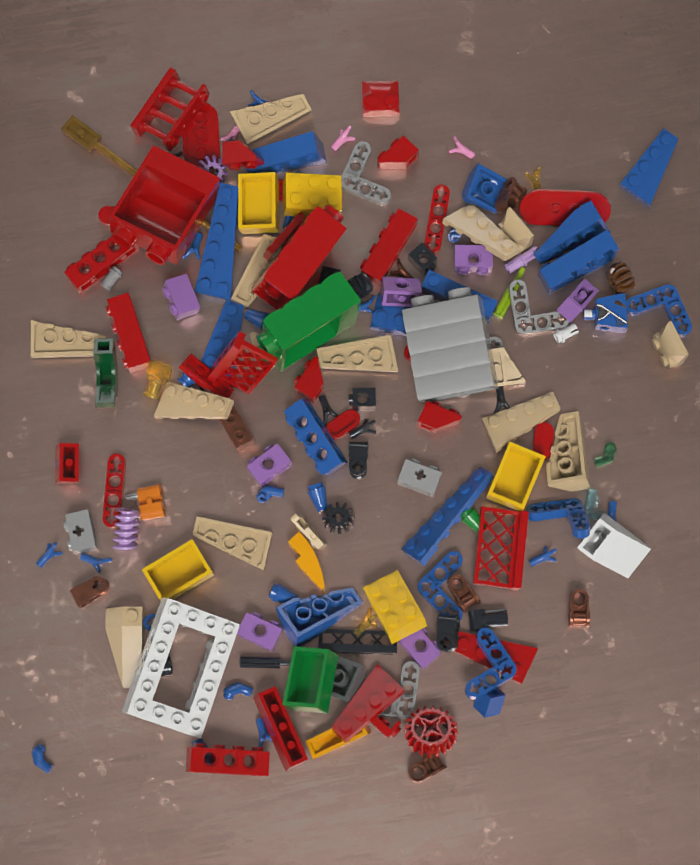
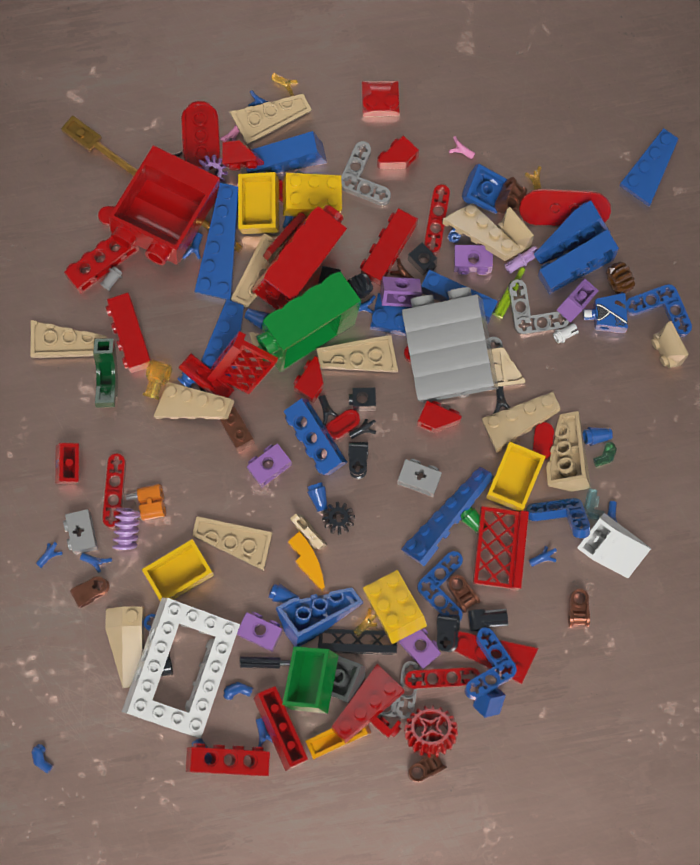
(157, 99): red fence -> none
(181, 297): medium lavender brick -> none
(269, 491): blue arm -> none
(284, 82): none -> clear yellow bar
(342, 139): bright pink bar -> none
(441, 677): none -> red beam
(596, 435): none -> blue cone

